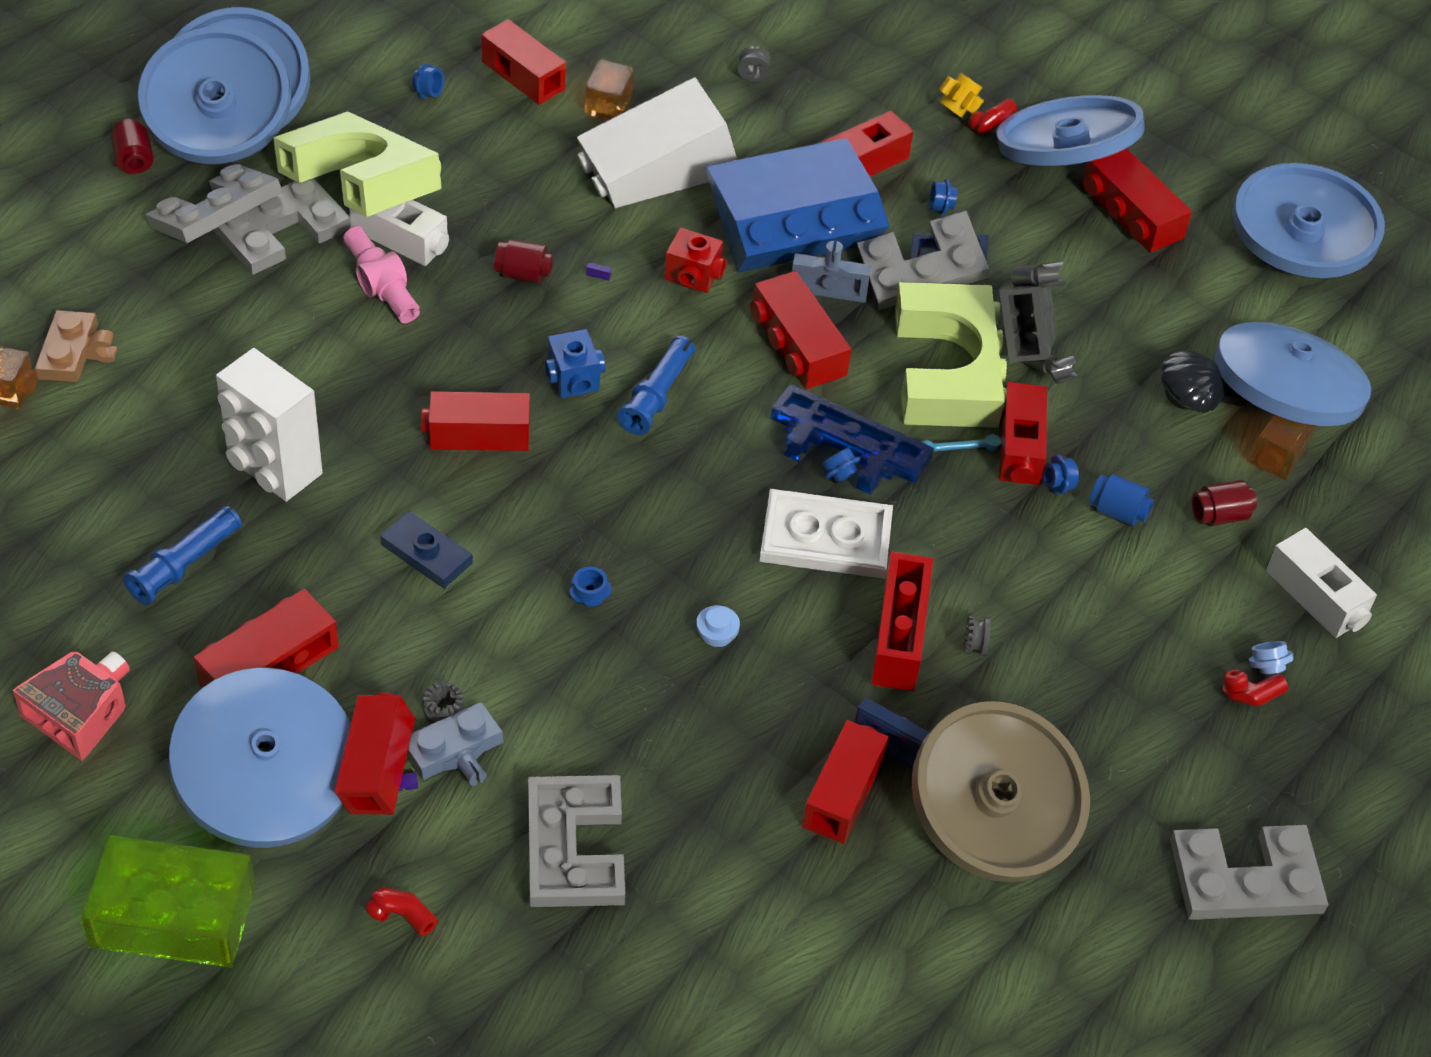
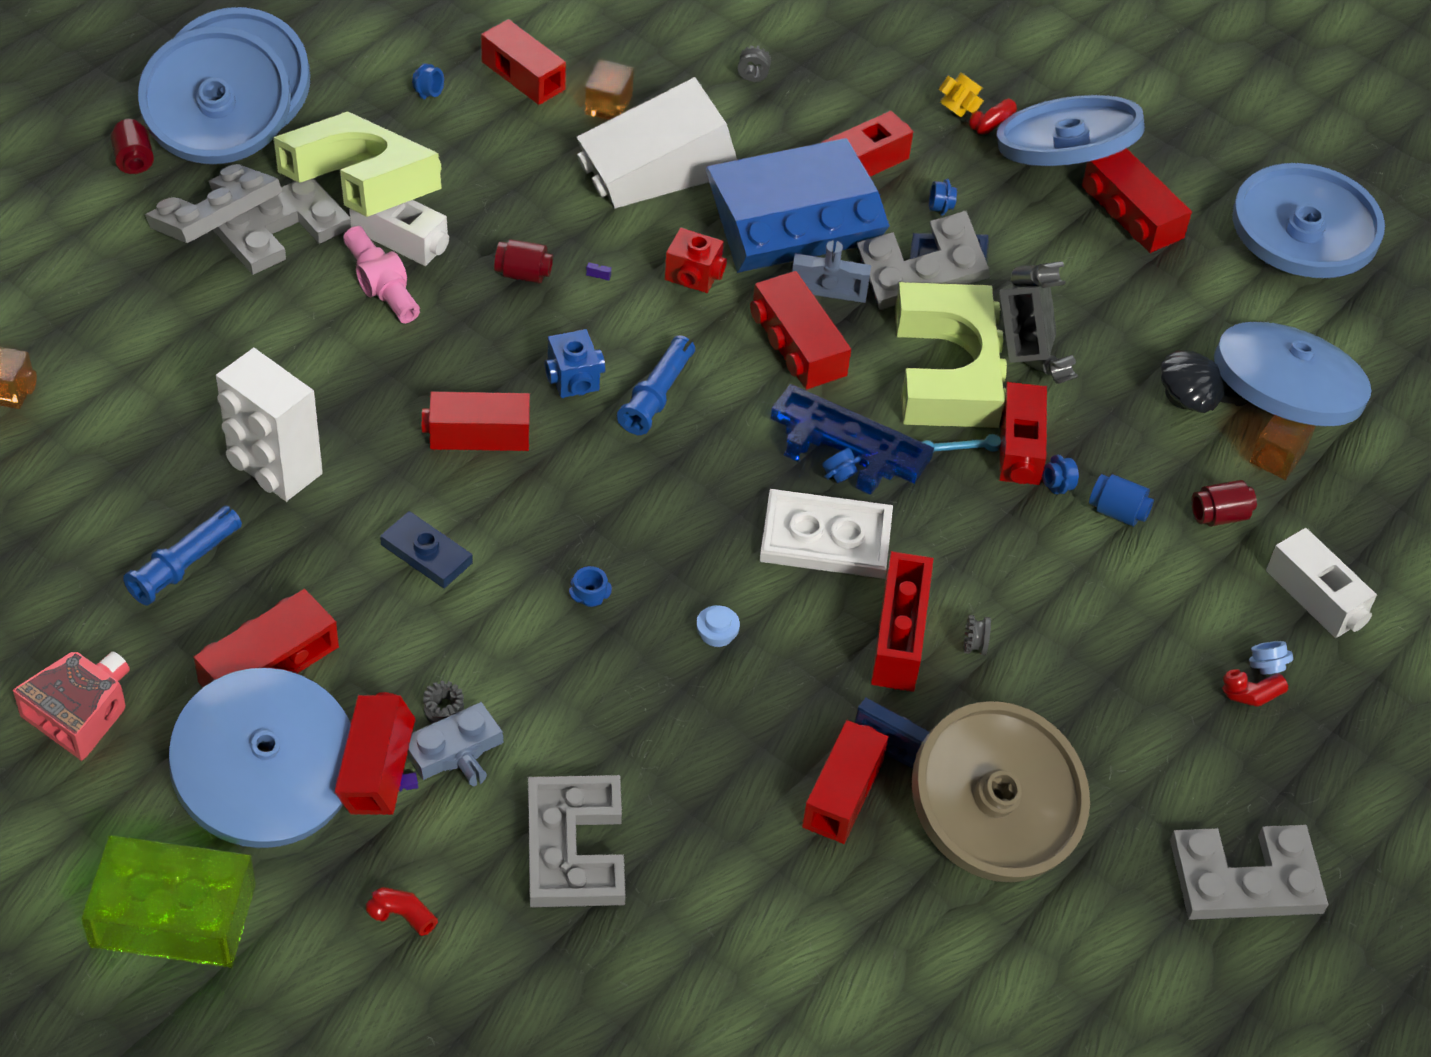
(69, 344): medium nougat plate -> none

